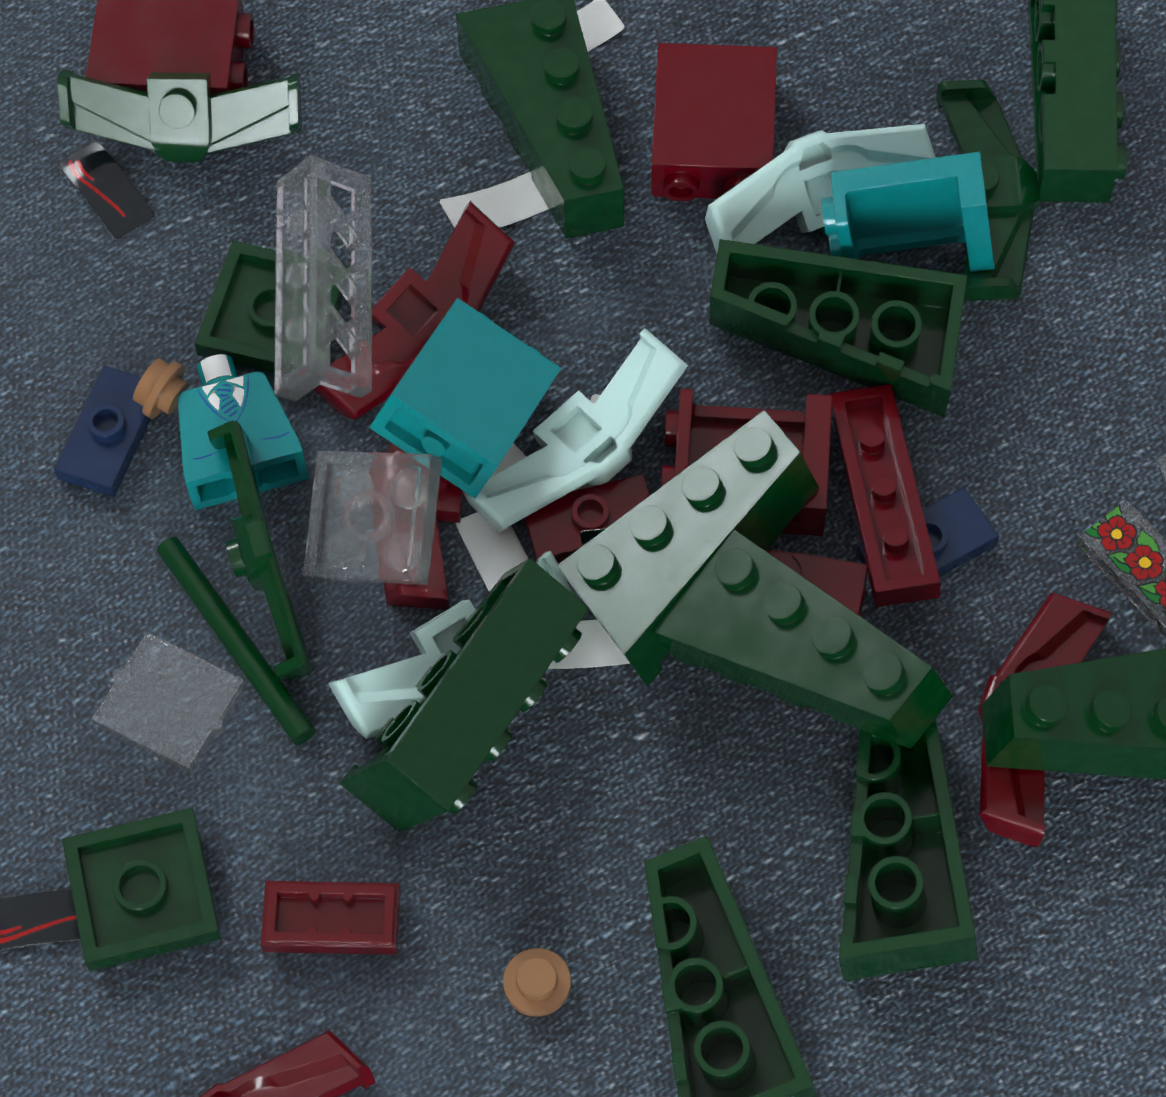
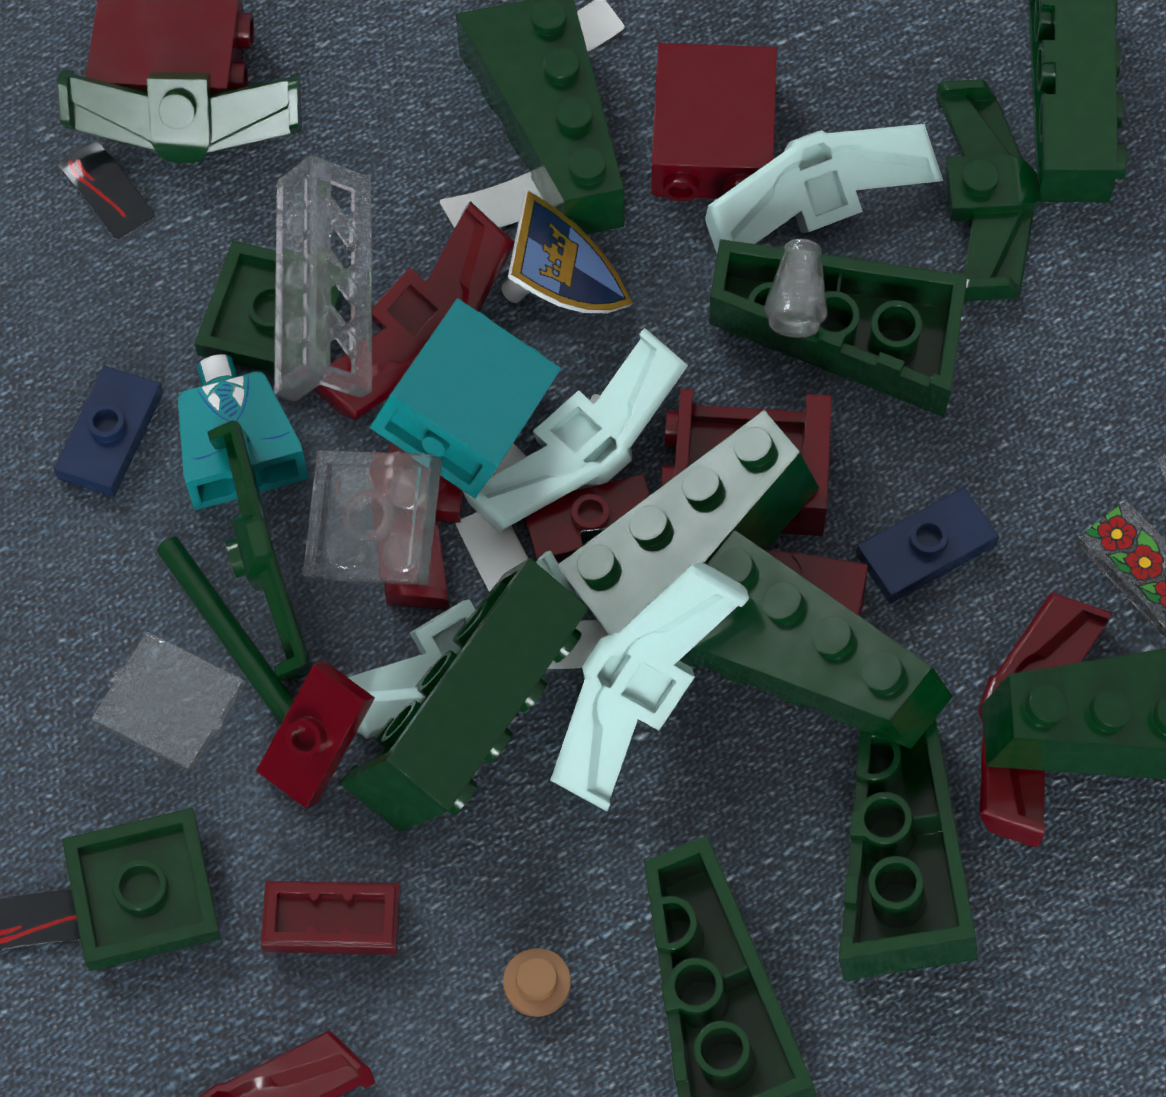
(160, 388): medium nougat plate -> none
(315, 734): none -> dark red plate
(560, 263): none -> shield
(639, 678): none -> light aqua plate
(798, 291): none -> clear cone
(884, 496): dark red plate -> none
(910, 208): teal panel -> none

